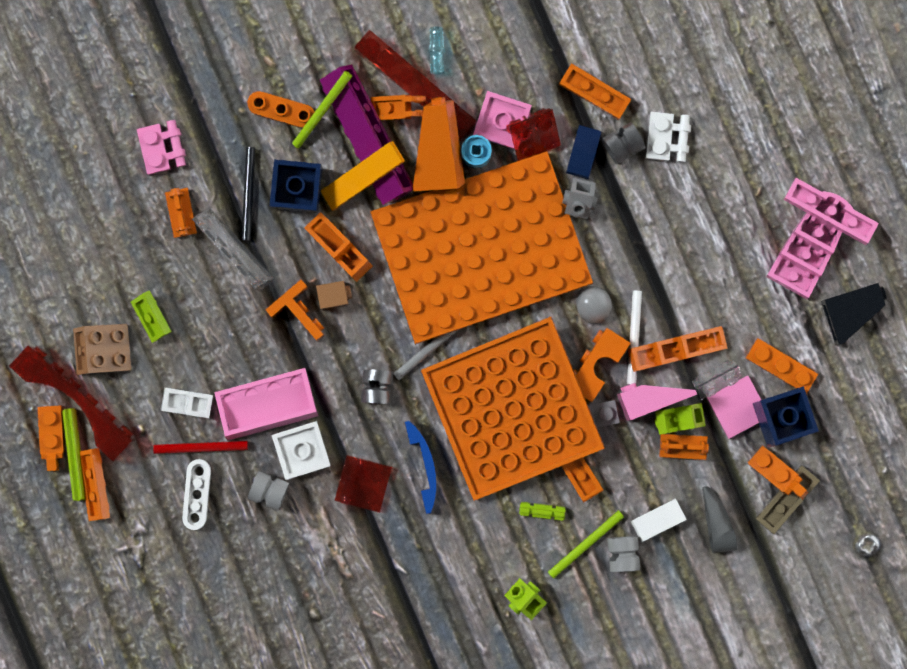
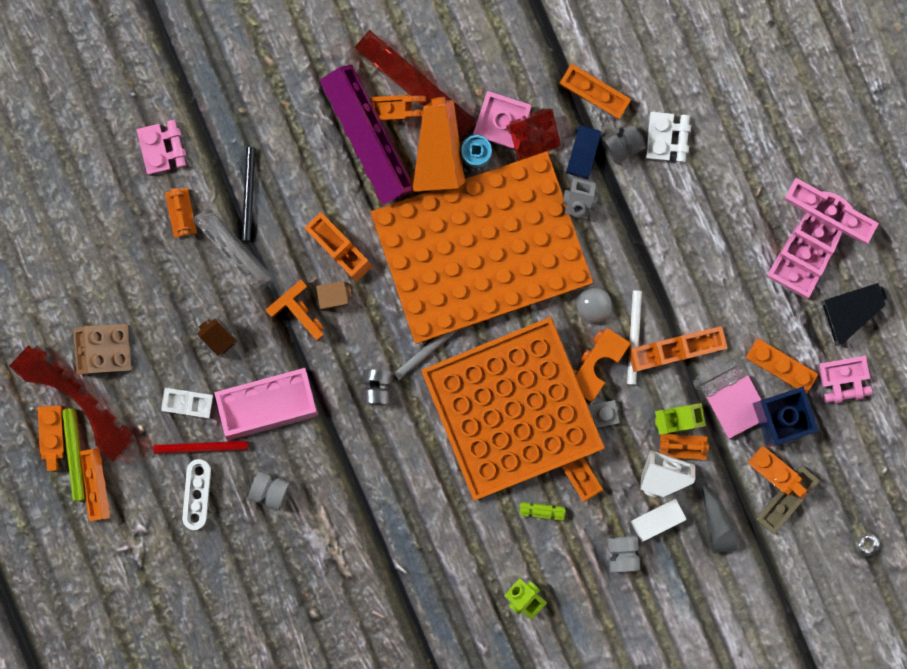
(150, 316): lime plate -> none
(216, 336): none -> reddish brown slope
(272, 102): orange plate -> none
(296, 186): dark blue brick -> none
(301, 450): white plate -> none
(322, 109): lime bar -> none
(362, 175): light orange tile -> none
(363, 483): clear red hinge -> none
(416, 437): blue slope -> none
(436, 50): clear light blue axle -> none
(585, 544): lime bar -> none
(645, 399): bright pink slope -> none
(665, 474): none -> white slope
(842, 372): none -> bright pink plate

